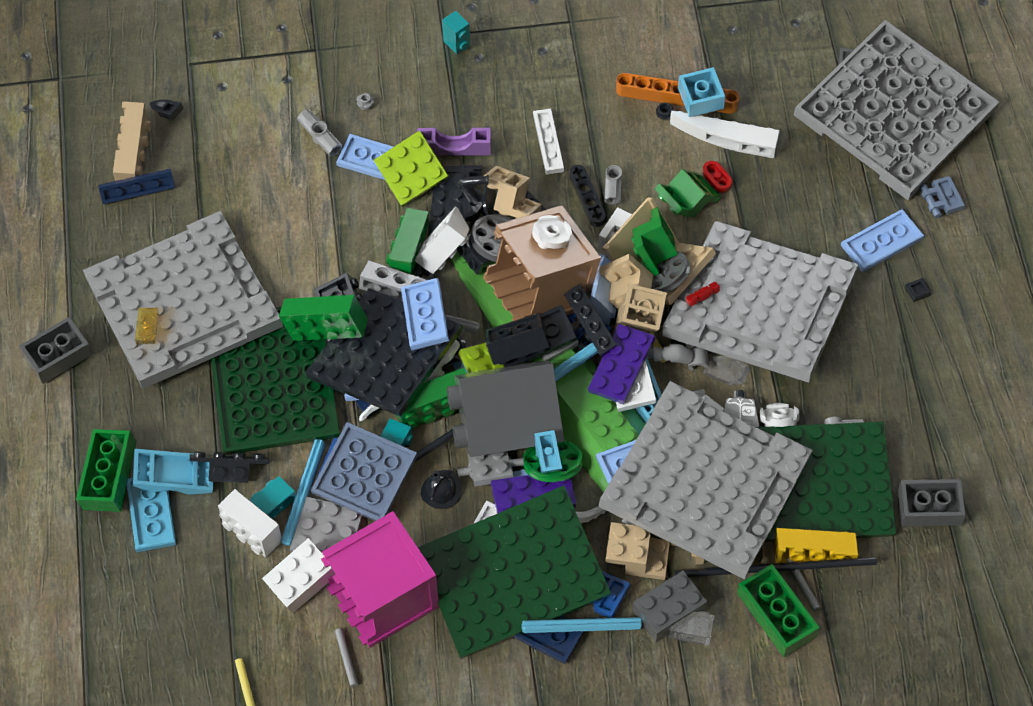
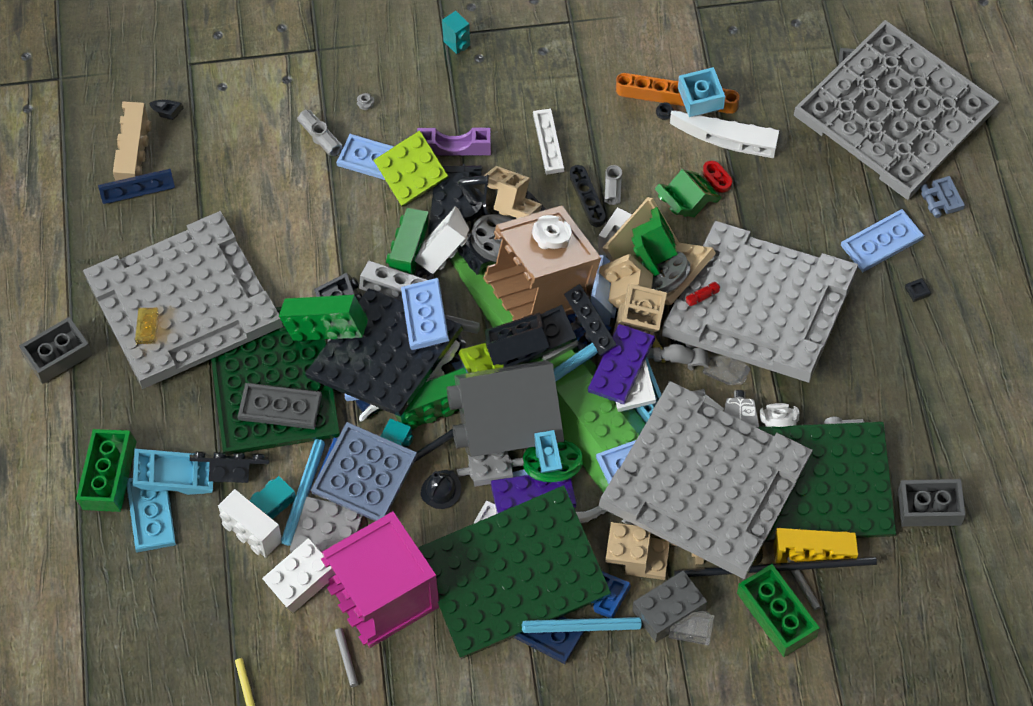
(280, 406): none -> dark grey tile

